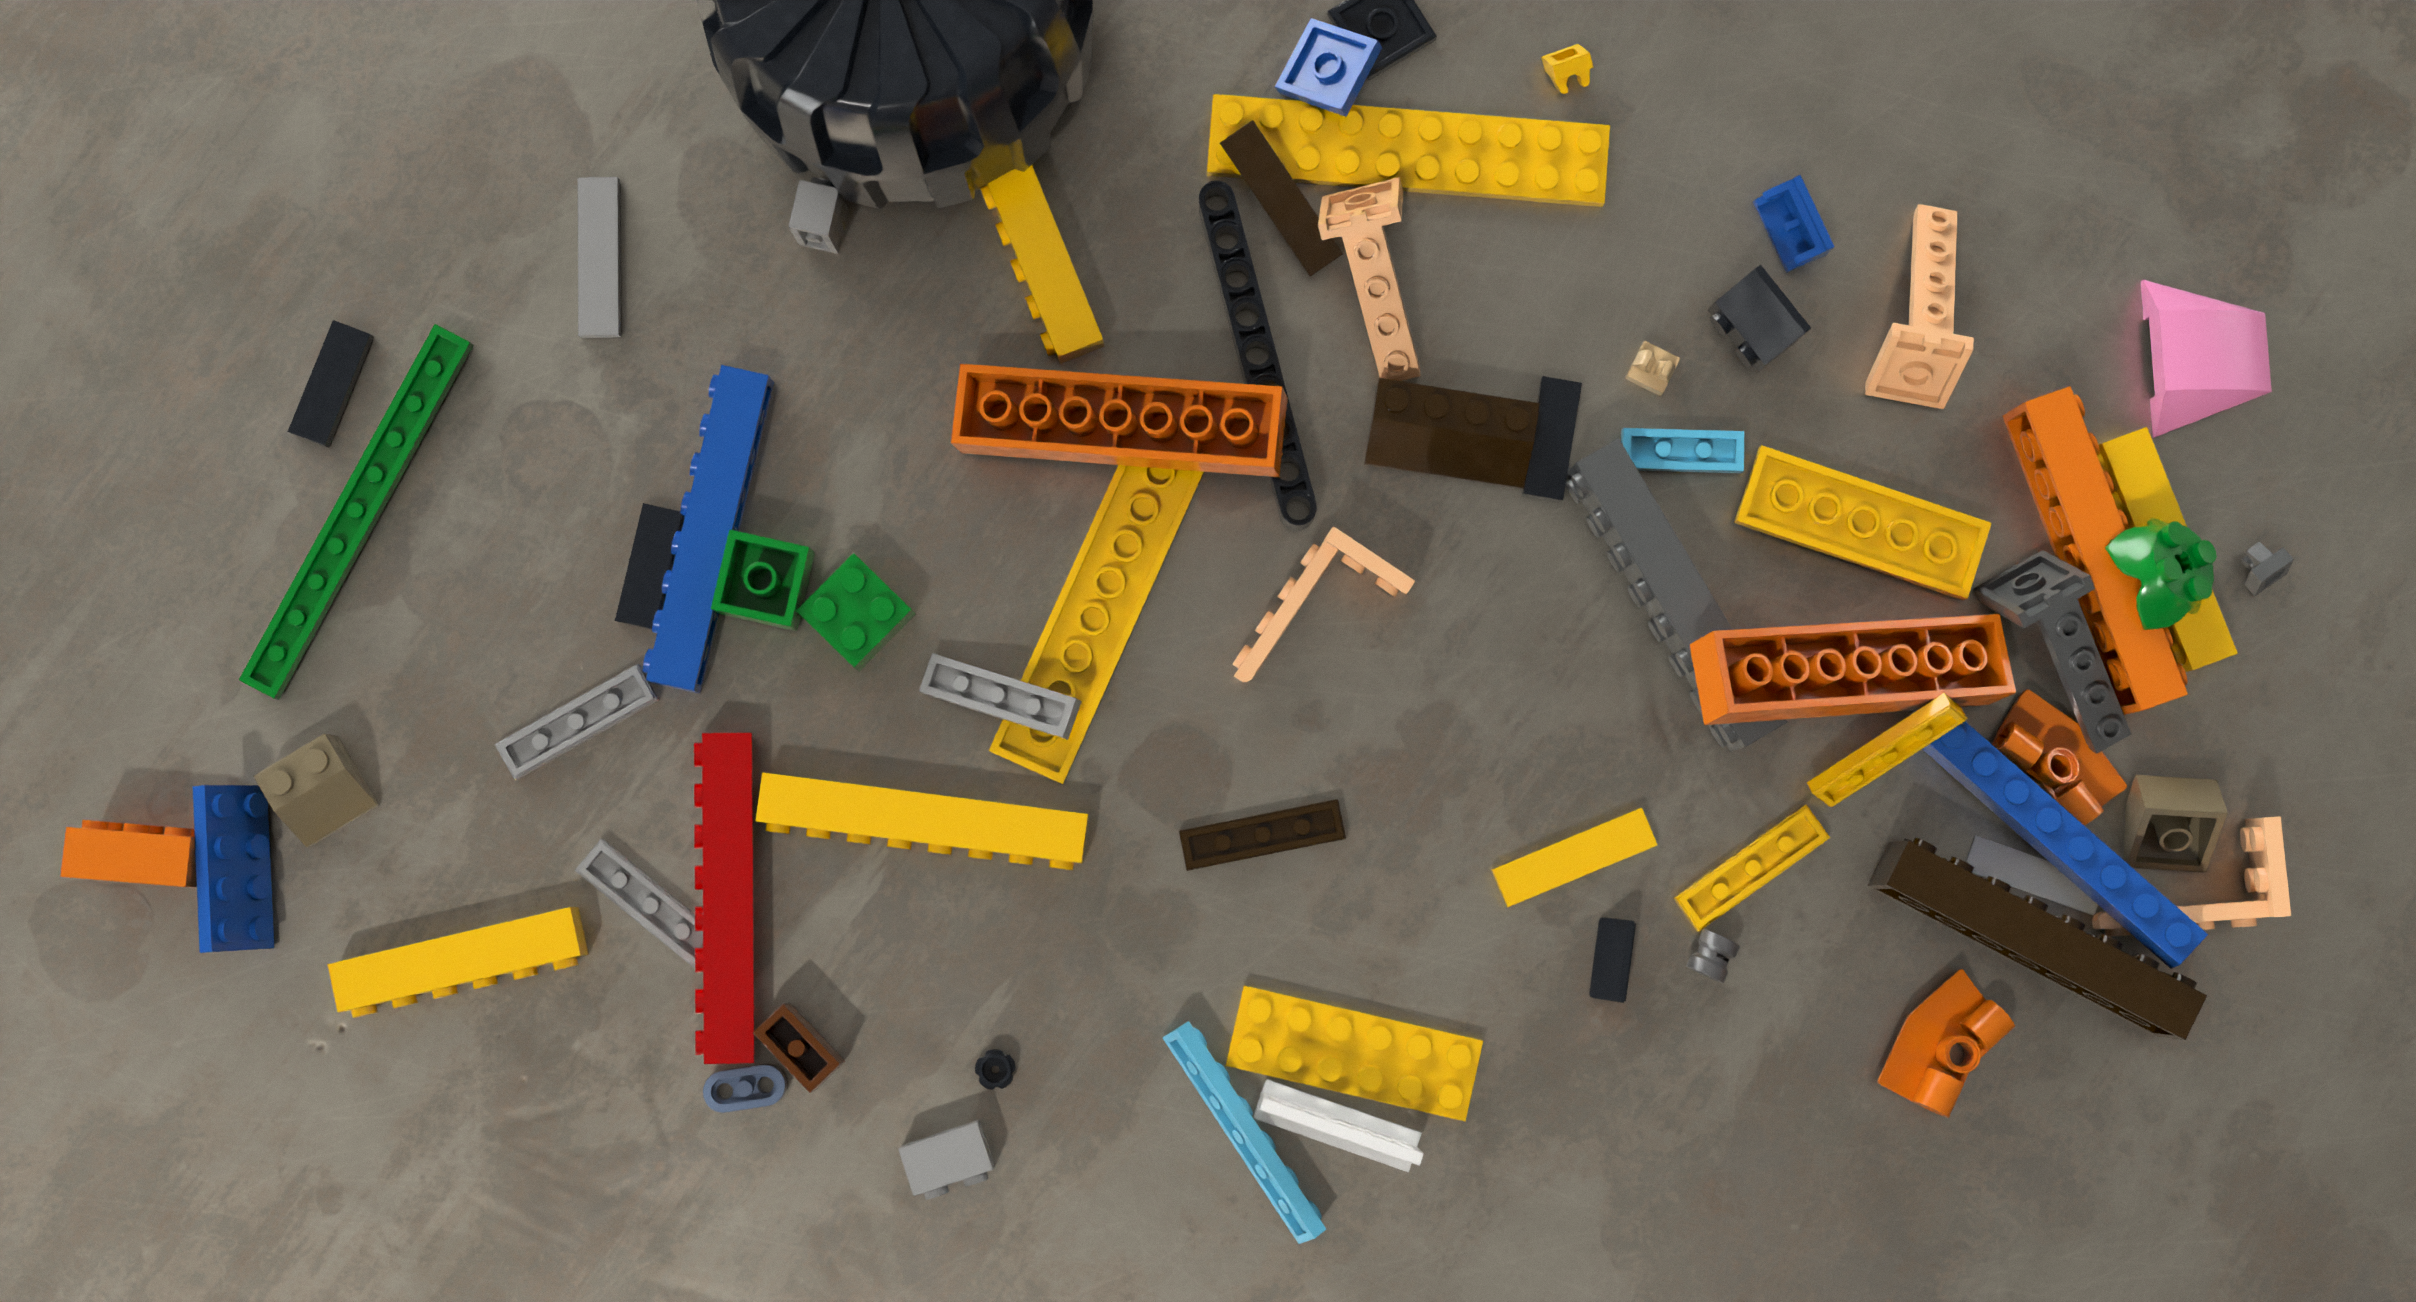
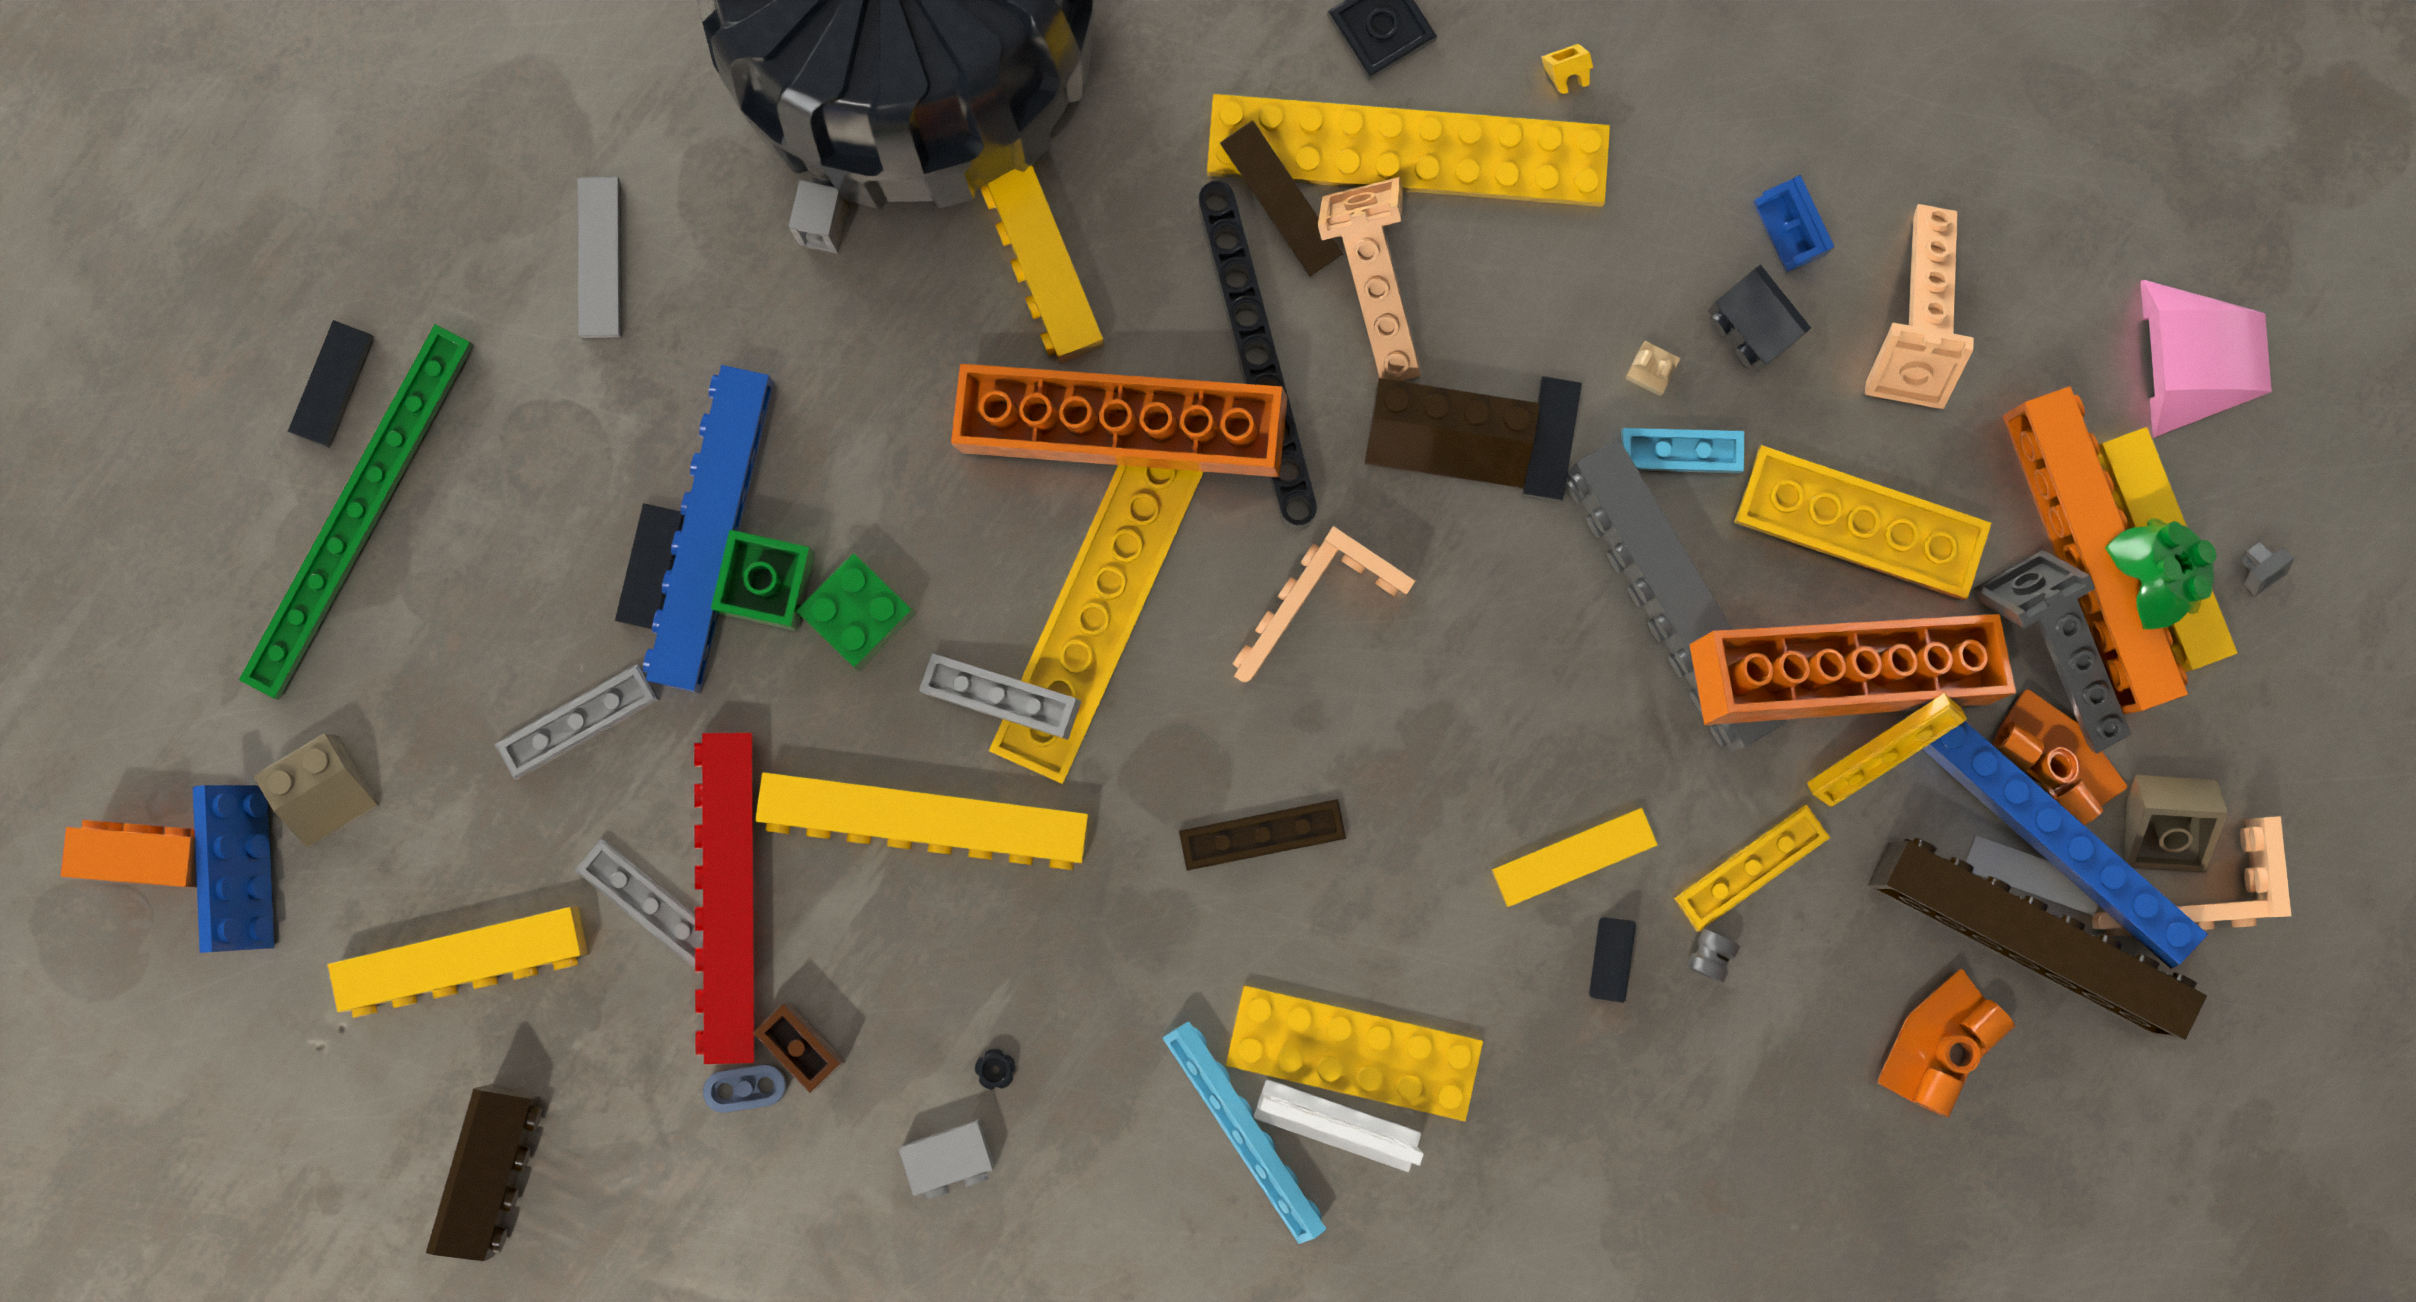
(485, 1173): none -> dark brown slope
(1328, 67): plate -> none

